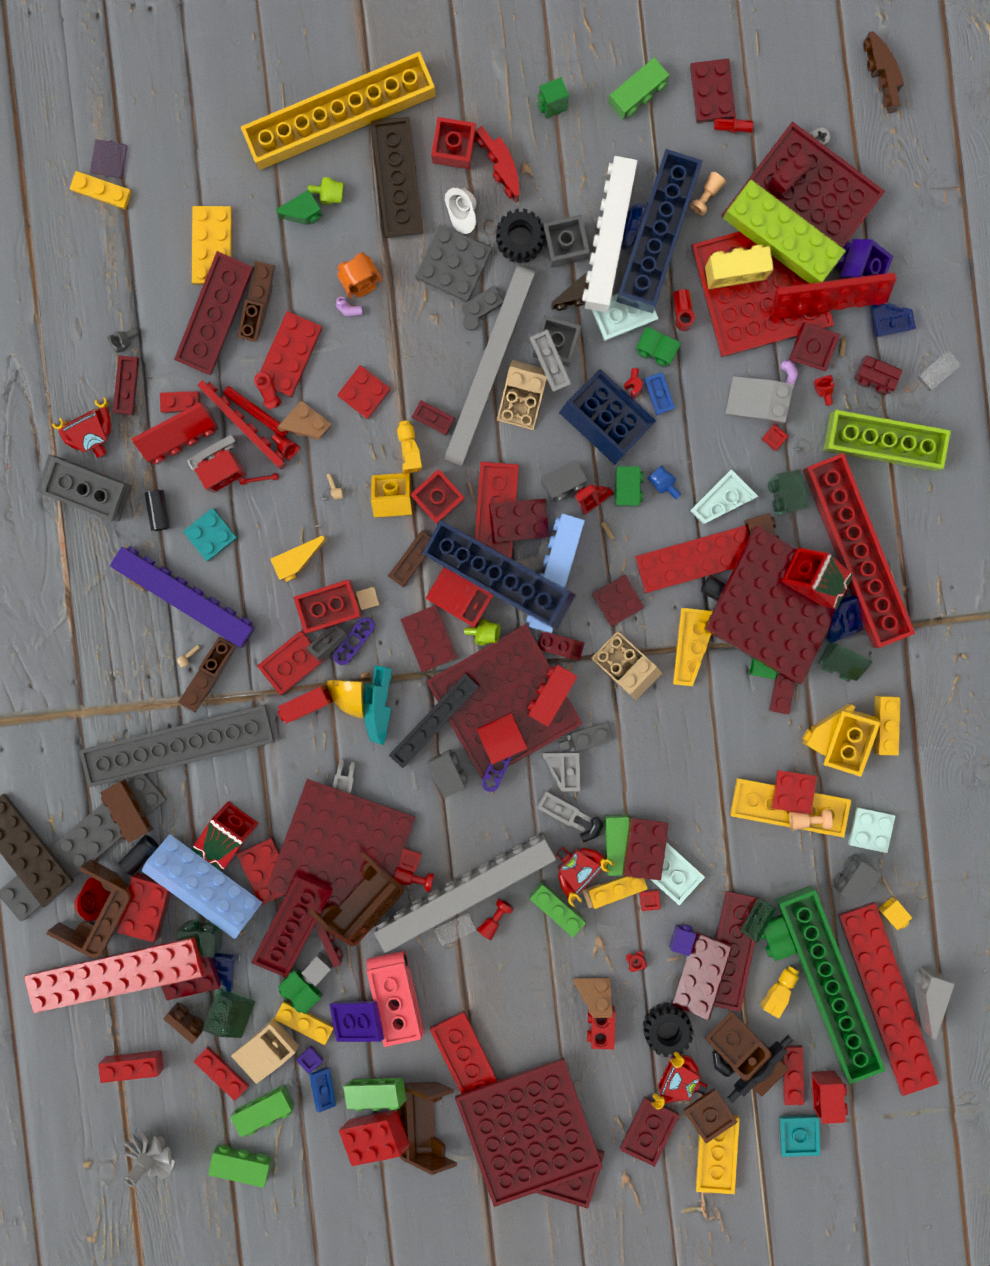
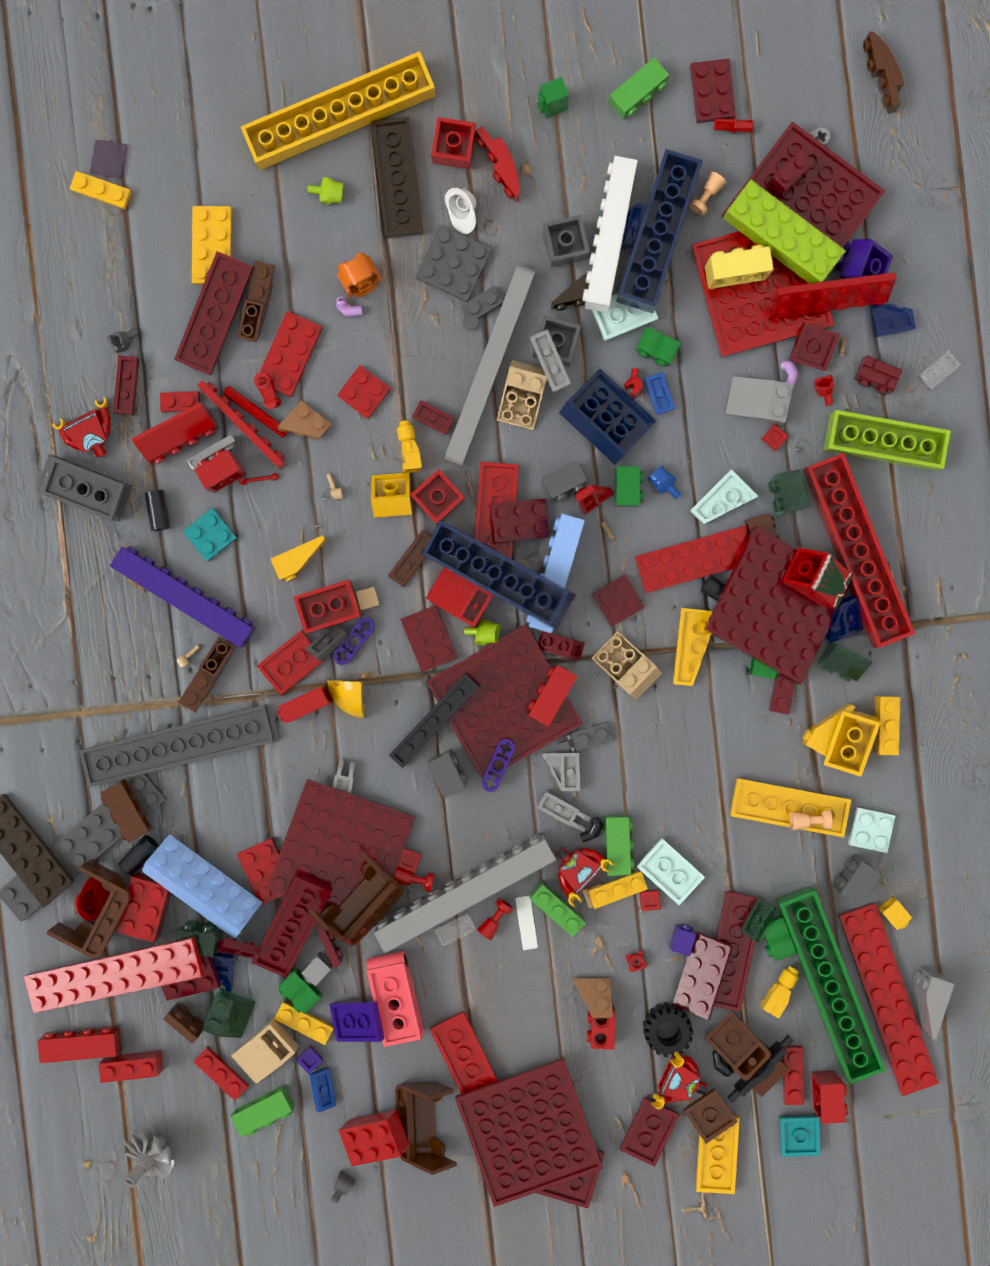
(79, 1045): none -> red brick
(224, 836): slope -> none
(240, 1165): bright green brick -> none
(244, 949): none -> dark red plate
(286, 446): red piece -> none
(301, 209): green slope -> none
(342, 1186): none -> dark grey piece
(375, 712): teal slope -> none
(375, 1093): bright green brick -> none
(501, 738): red slope -> none
(517, 220): black tyre -> none
(526, 923): none -> white sticker
(645, 849): dark red plate -> none
(683, 308): red piece -> none
(794, 791): red plate -> none

